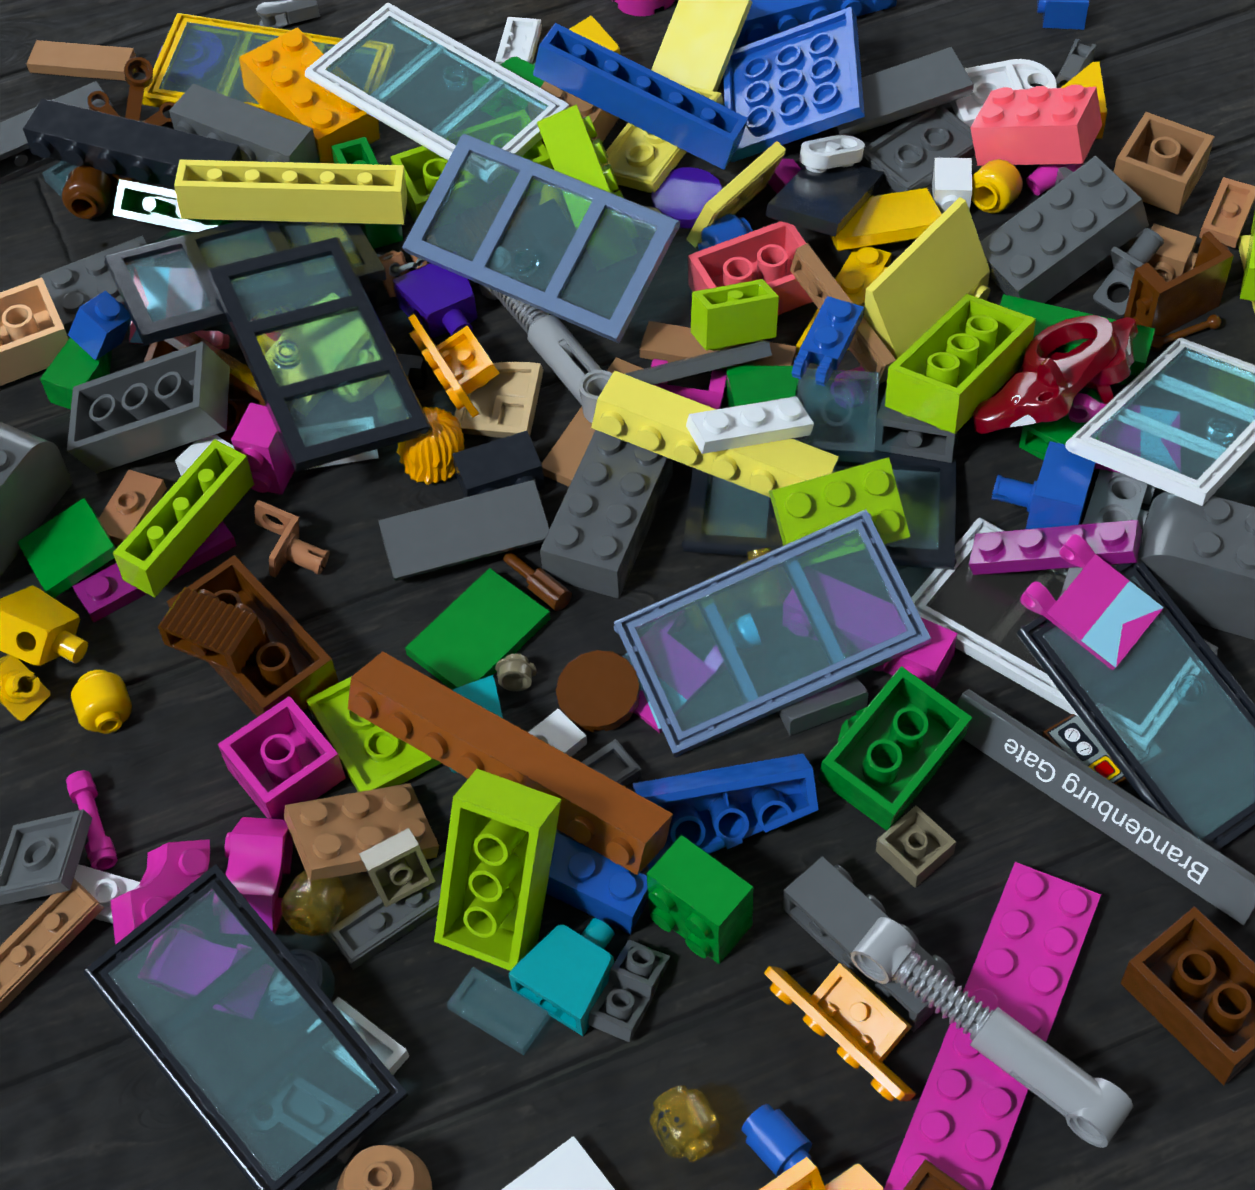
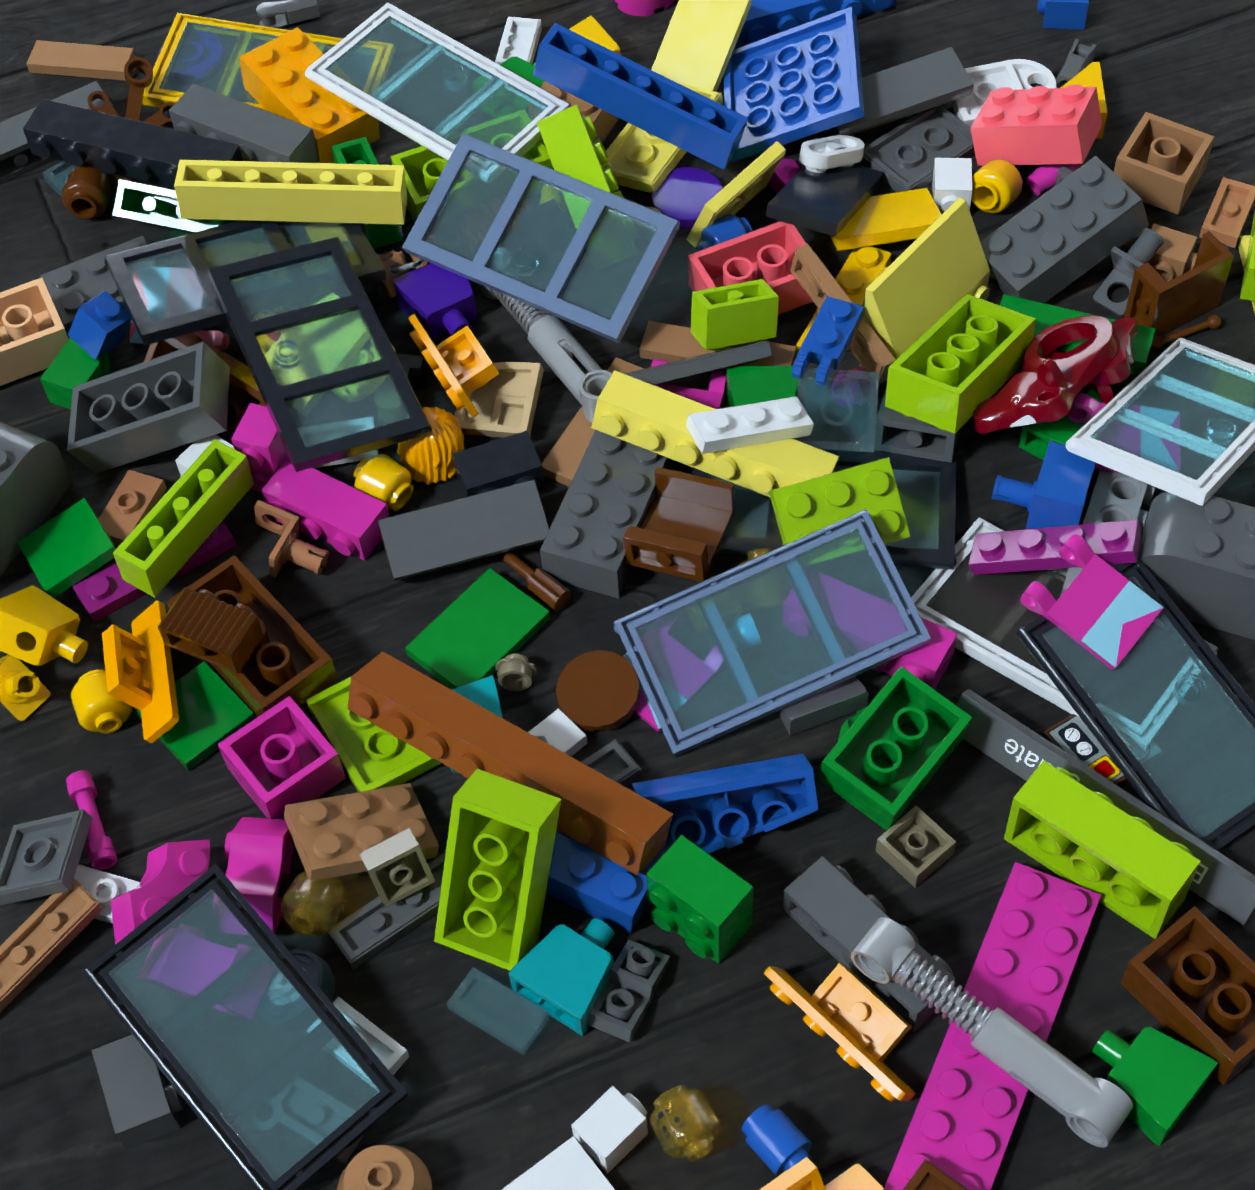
(136, 1092): none -> dark grey brick
(142, 671): none -> light orange bracket
(206, 716): none -> green tile
(327, 509): none -> dark pink brick
(384, 480): none -> yellow head
(611, 1128): none -> white brick
(682, 525): none -> reddish brown panel
(1100, 848): none -> lime brick
(1157, 1076): none -> green torso

